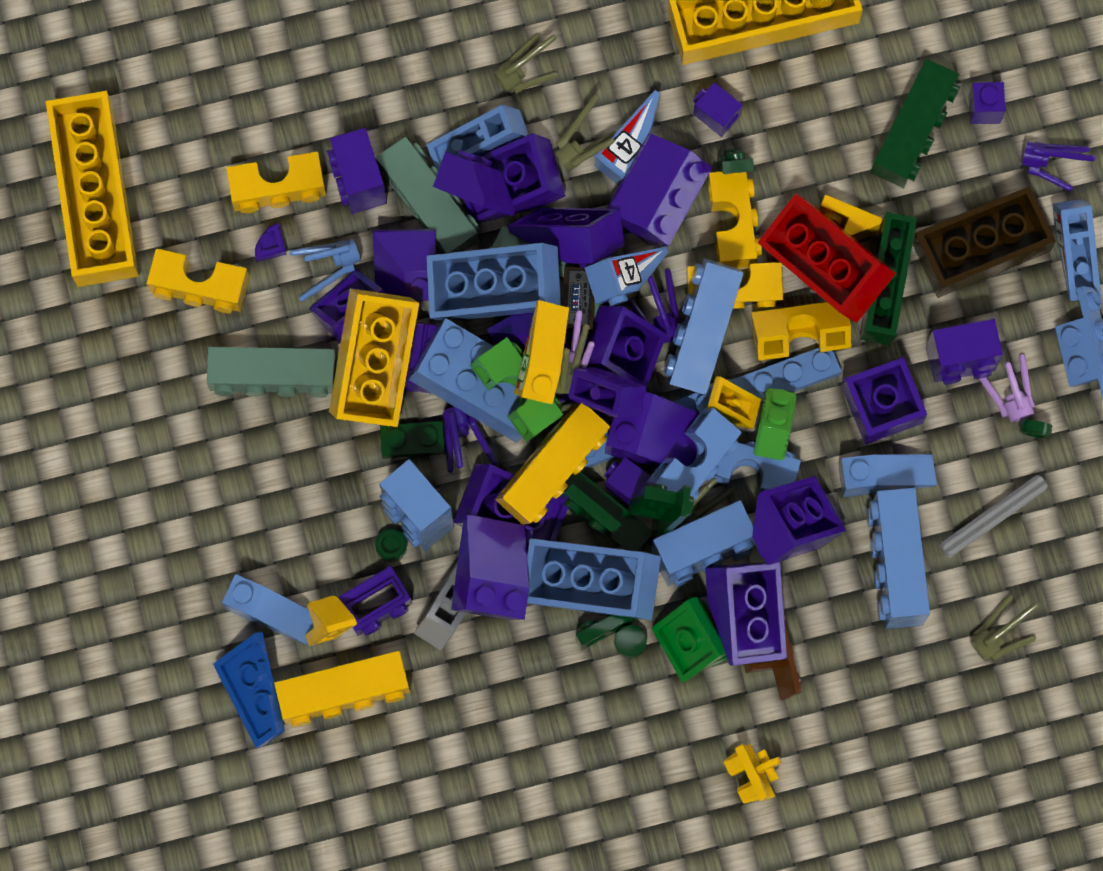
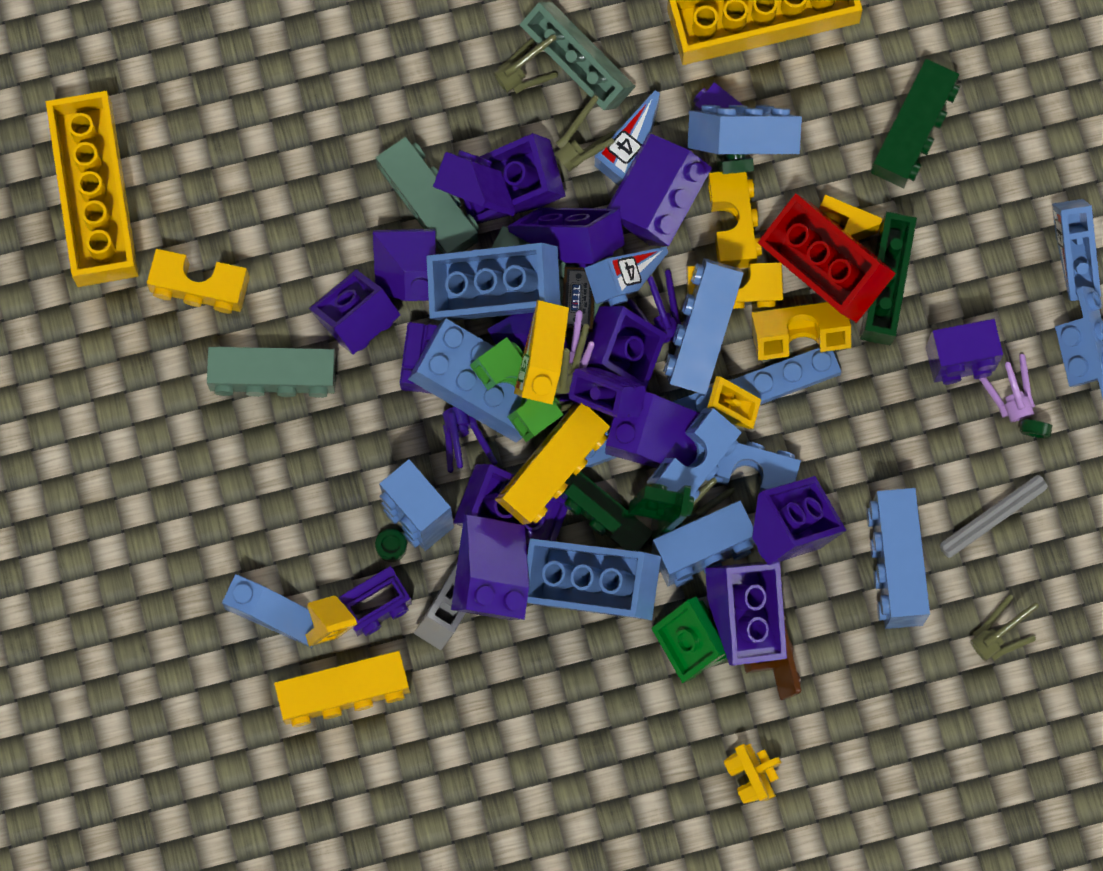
(251, 687): blue wing -> none
(270, 244): dark purple tile -> none
(301, 183): yellow arch -> none
(342, 253): medium blue plant -> none
(357, 170): dark purple brick -> none
(373, 357): yellow brick -> none
(412, 440): dark green plate -> none
(481, 134): medium blue slope -> none
(578, 55): none -> sand green brick
(593, 631): dark green plate -> none
(626, 480): dark purple brick -> none
(630, 641): dark green tile -> none
(744, 130): none -> medium blue brick
(775, 424): bright green brick -> none
(884, 400): dark purple brick -> none
(885, 472): medium blue slope -> none
(983, 242): dark brown brick -> none
(986, 103): dark purple brick -> none
(1038, 154): dark purple plant -> none

